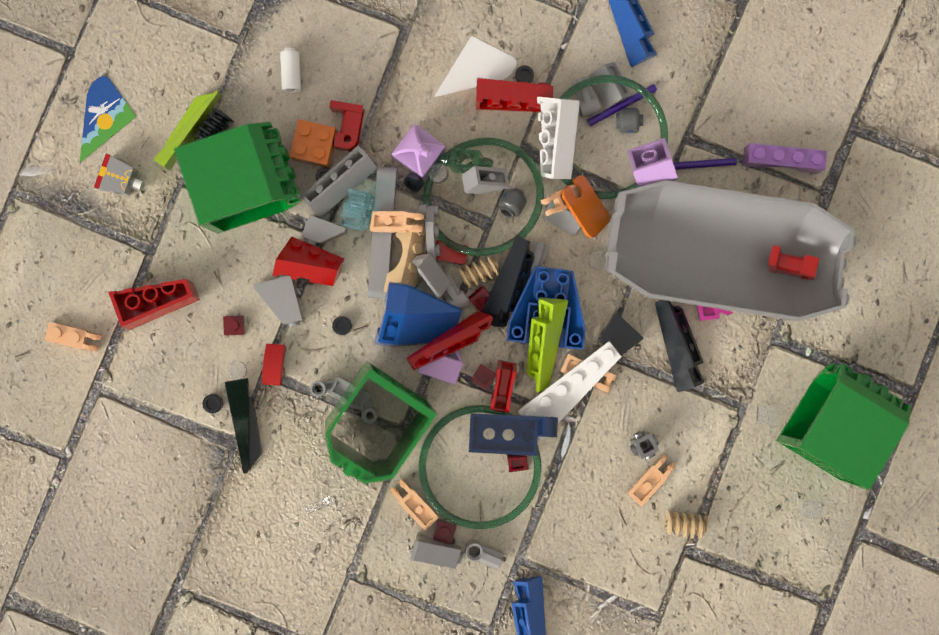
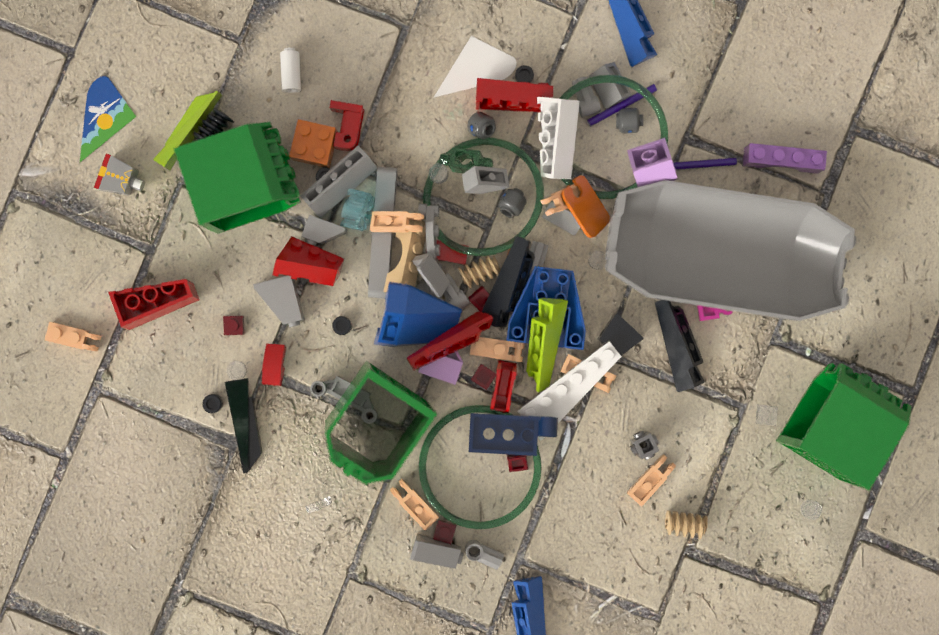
(413, 182): black tile -> none
(418, 151): lavender piece -> none
(481, 125): none -> dark grey head
(497, 349): none -> light nougat plate
(792, 265): red piece -> none

